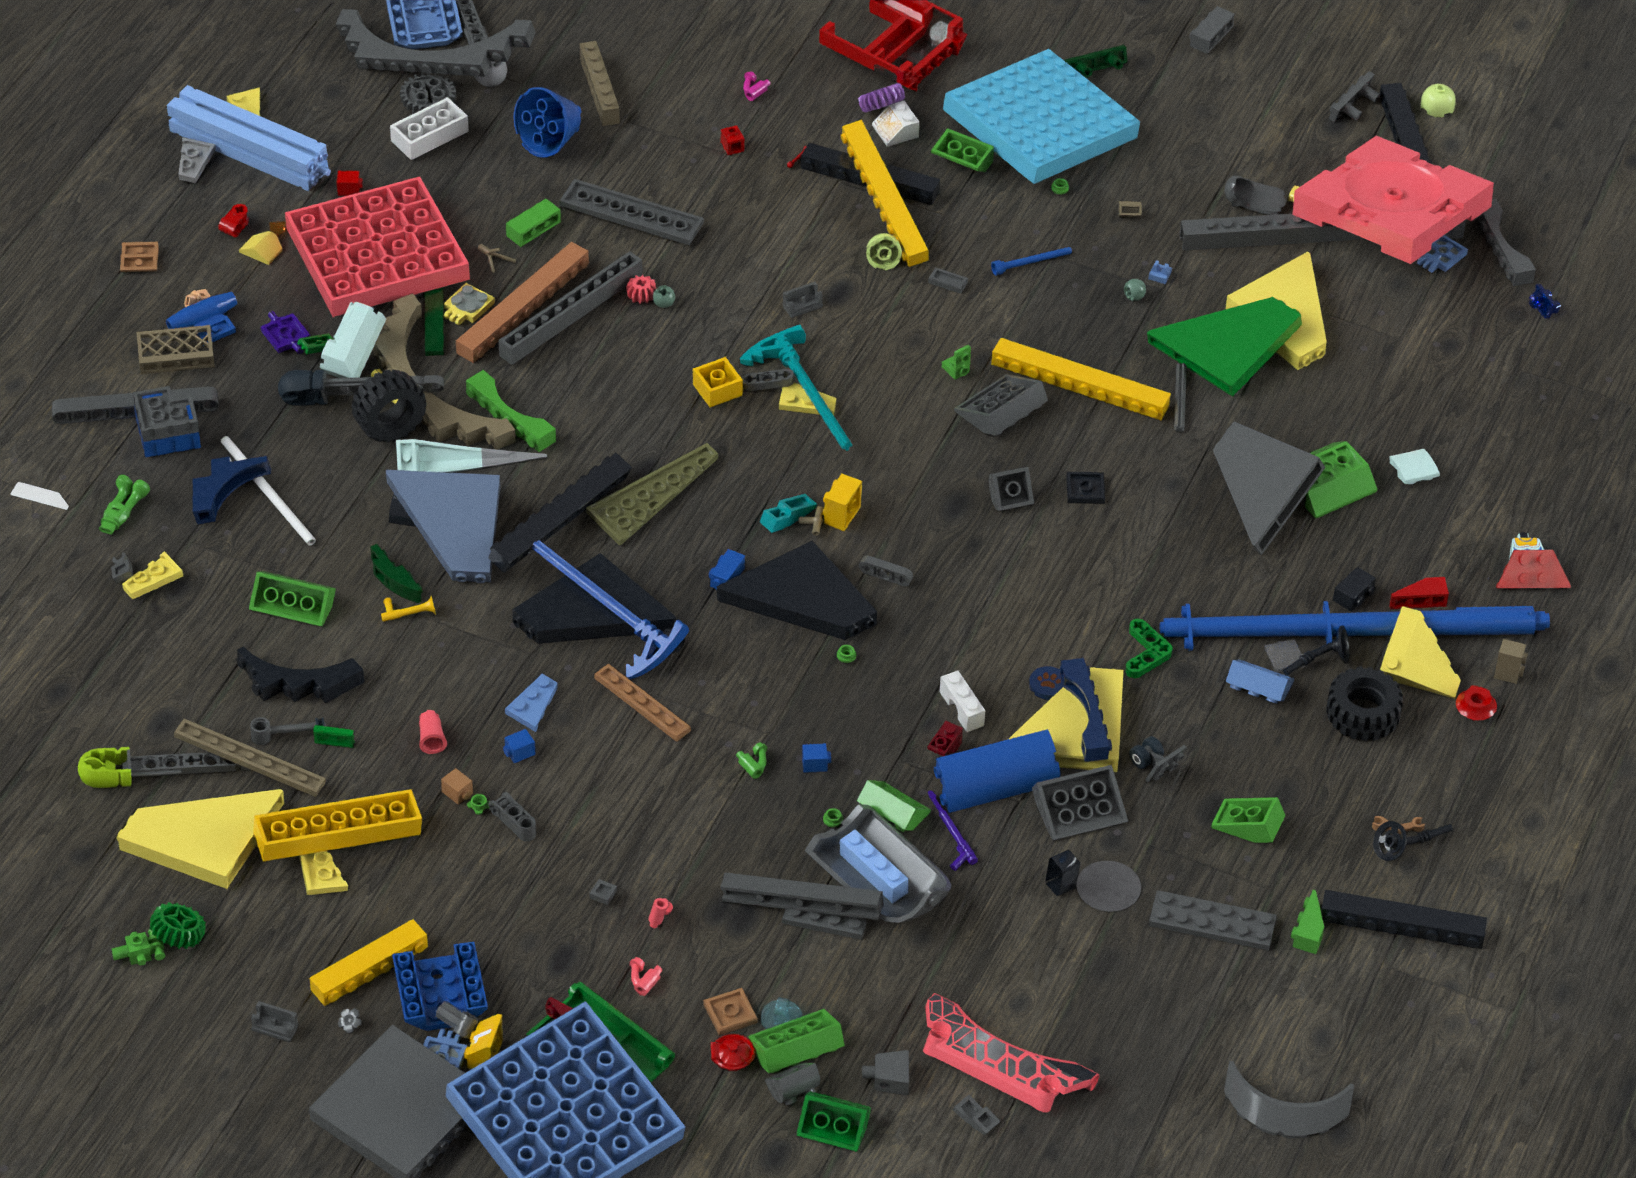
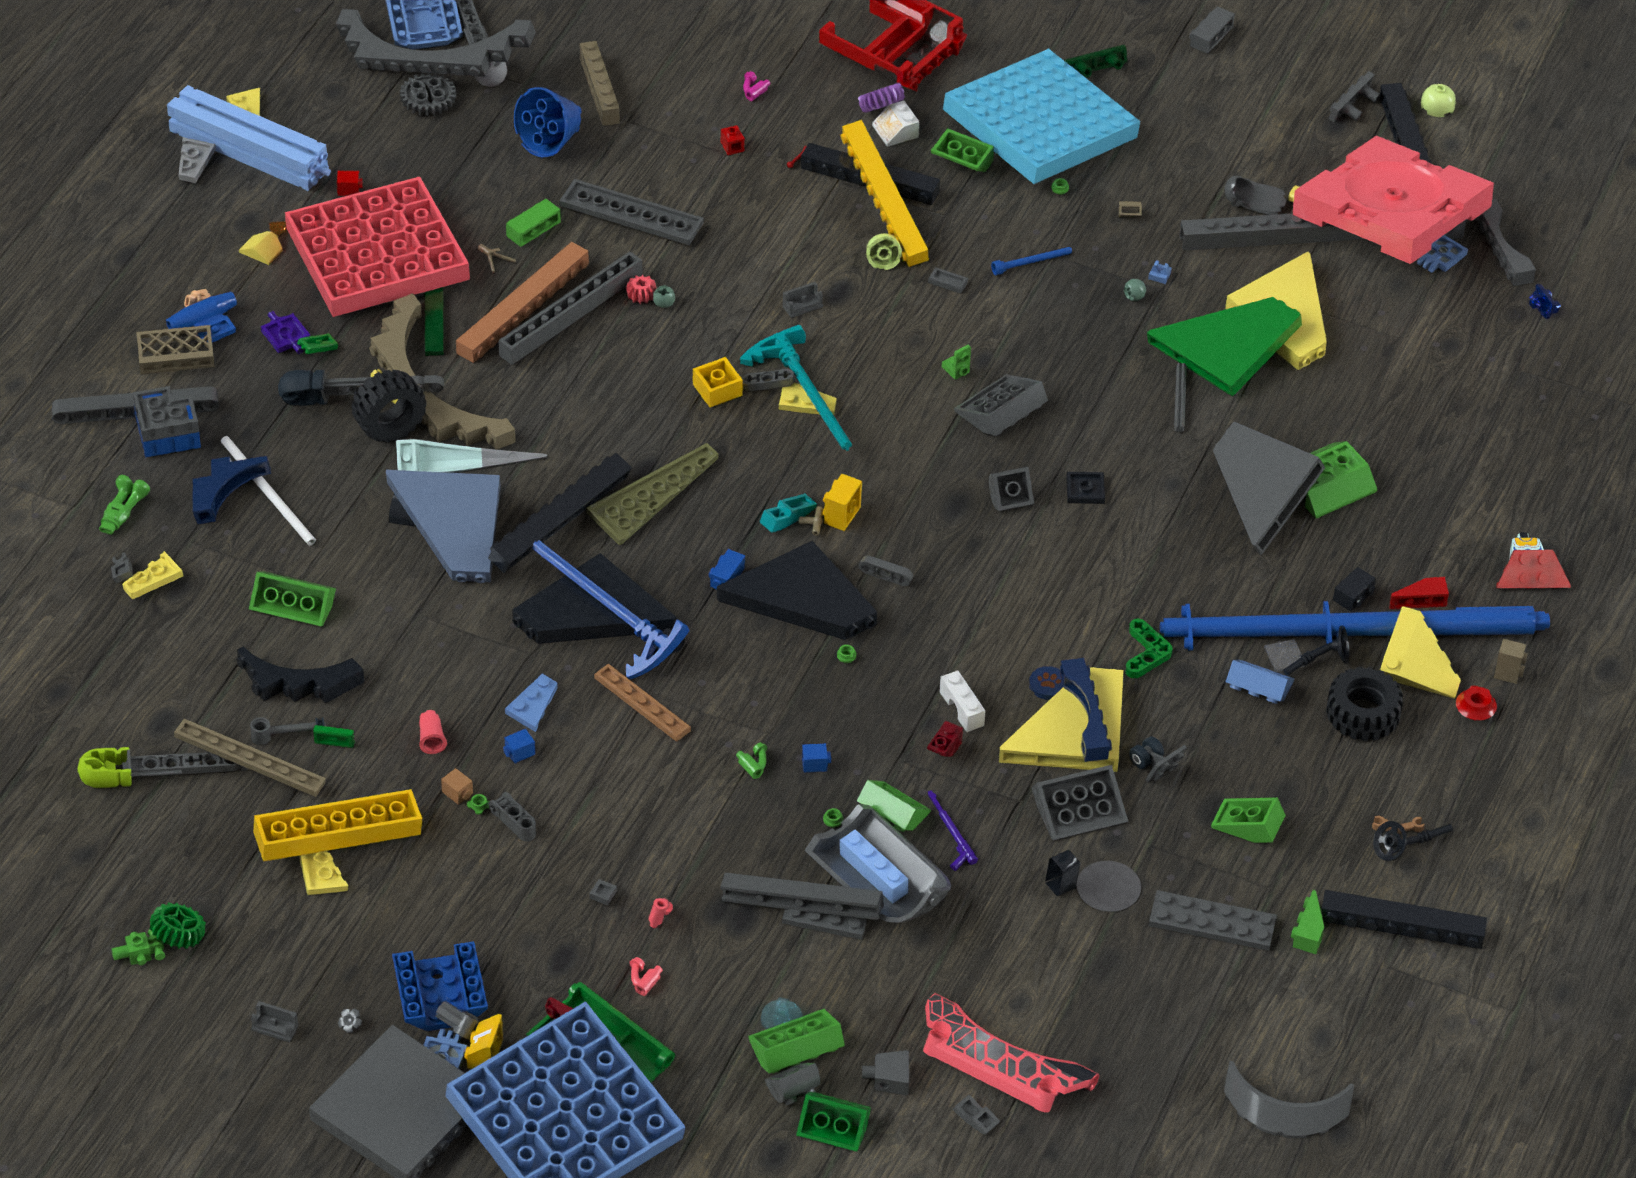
(39, 495): white sticker -> none
(139, 256): medium nougat slope -> none
(200, 836): light yellow slope -> none
(234, 220): red piece -> none
(352, 342): light aqua brick -> none
(367, 962): yellow brick -> none
(391, 614): yellow piece -> none
(394, 578): dark green slope -> none
(429, 128): white brick -> none
(467, 304): piece -> none
(534, 431): bright green arch -> none
(730, 1011): medium nougat tile -> none
(732, 1052): red piece -> none
(996, 770): blue cylinder -> none
(1081, 379): yellow brick -> none
(1414, 466): light aqua slope -> none

